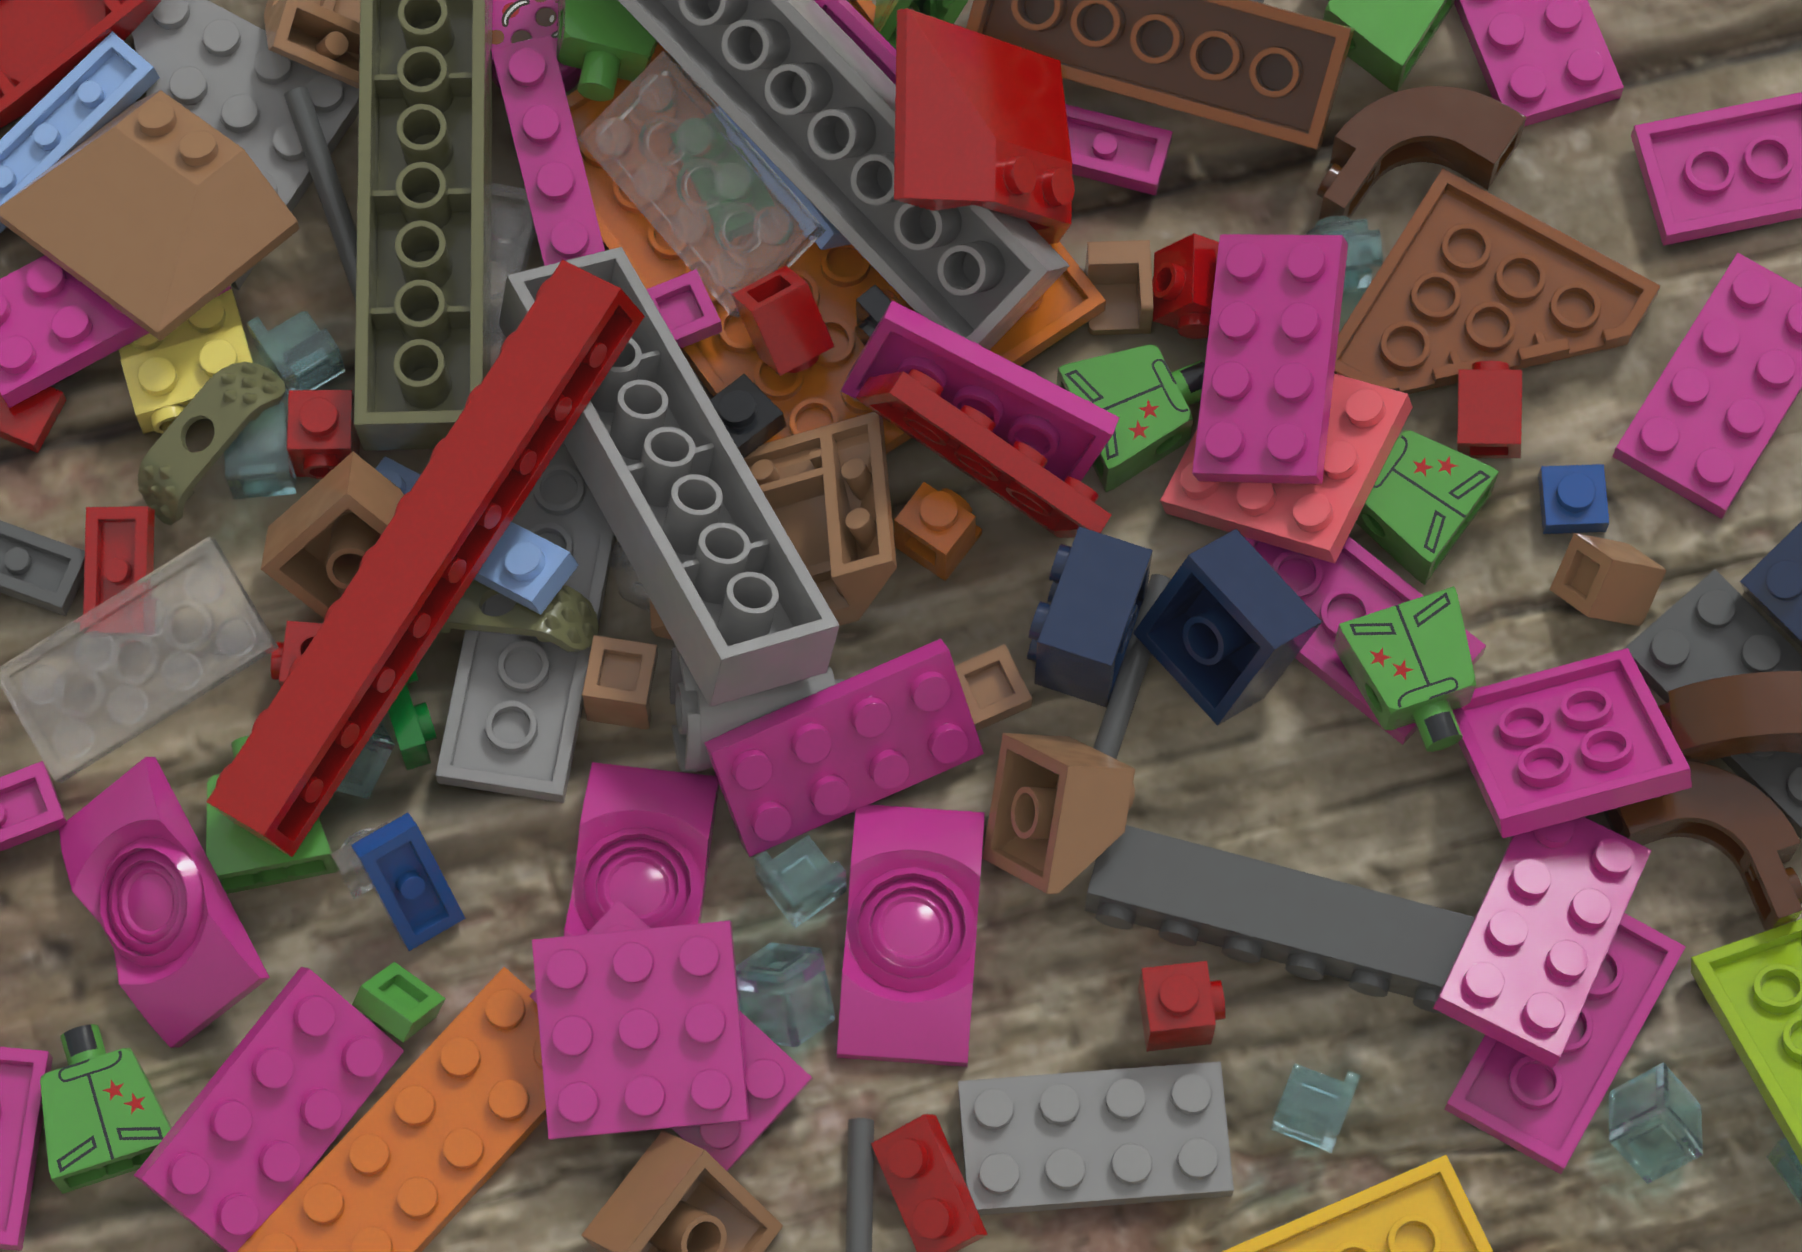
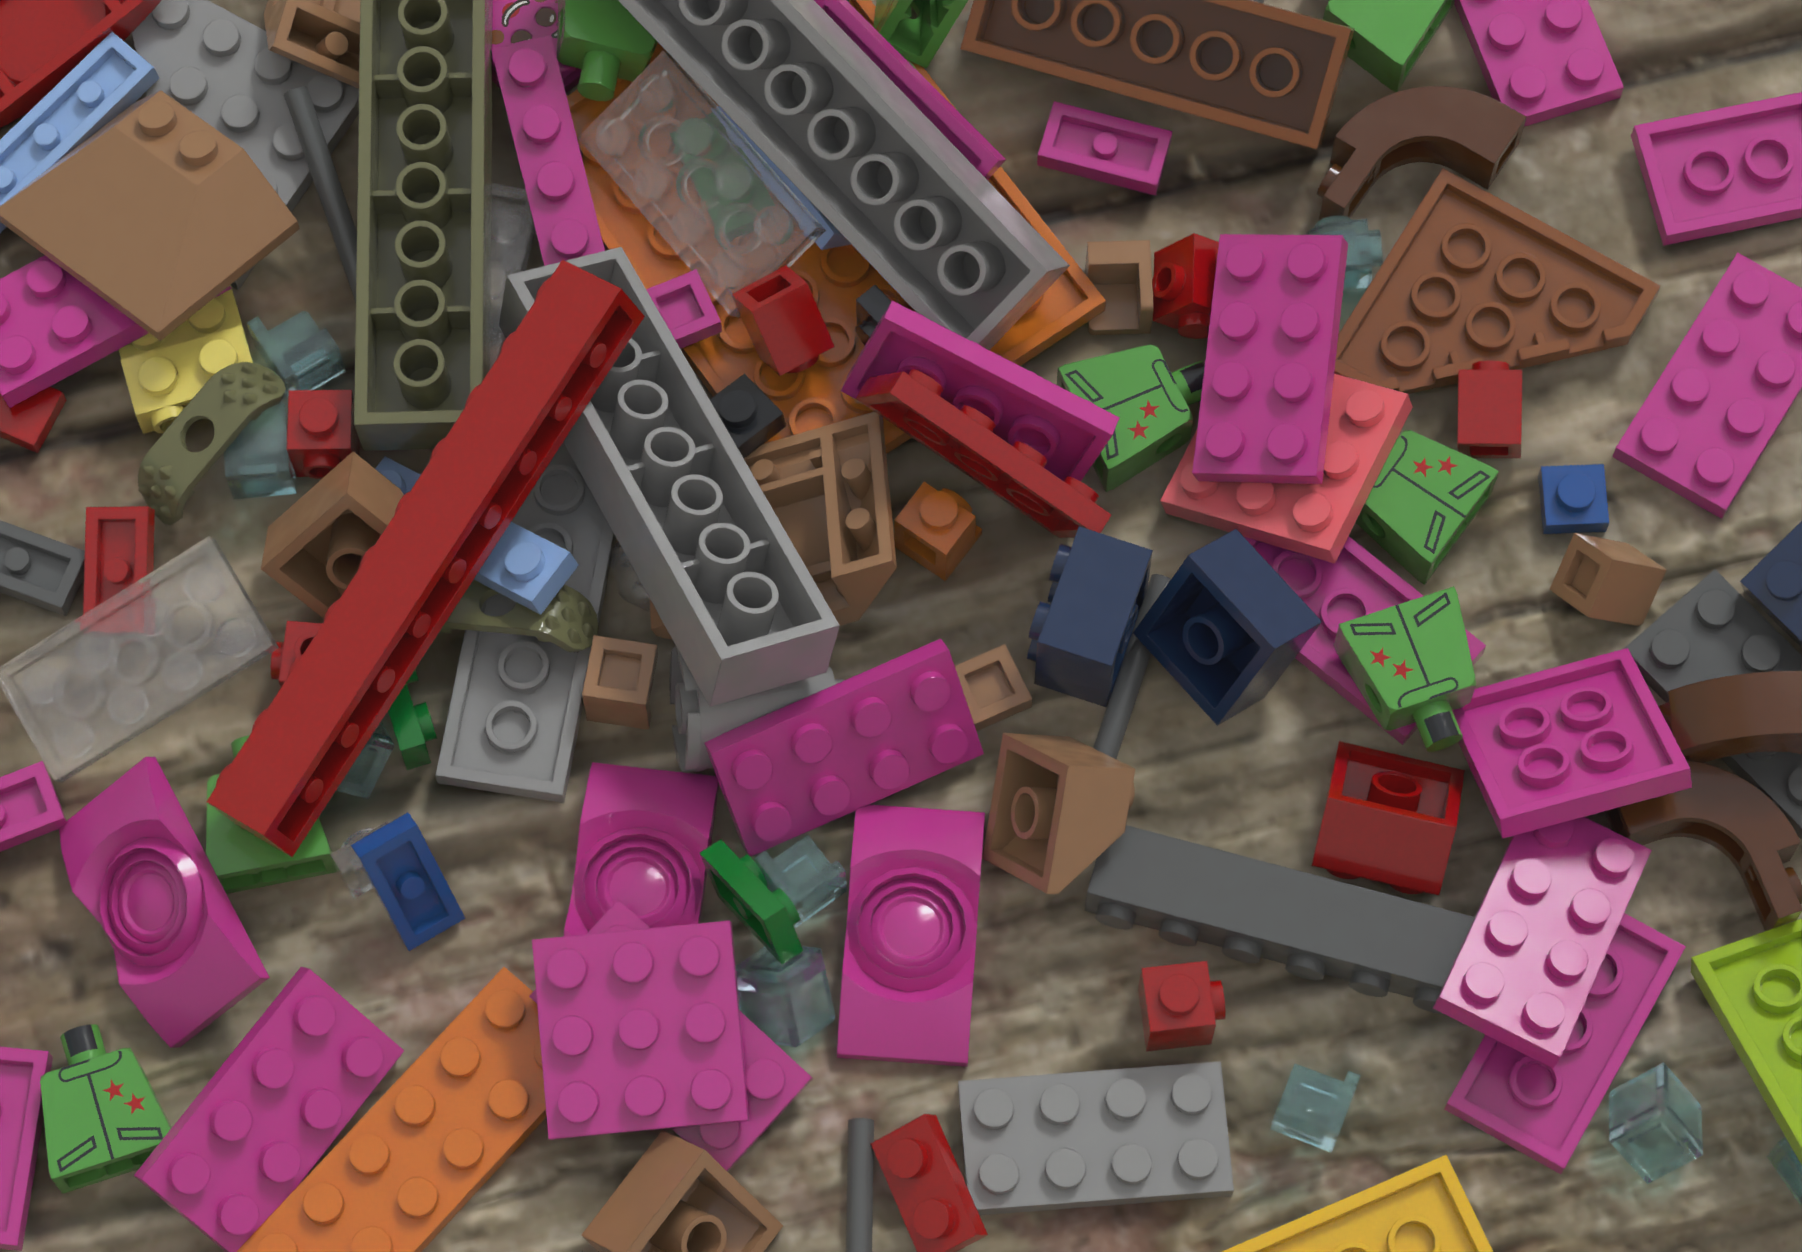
(398, 1002): bright green plate -> none
(746, 894): none -> green plate
(980, 125): red slope -> none
(1389, 819): none -> red slope

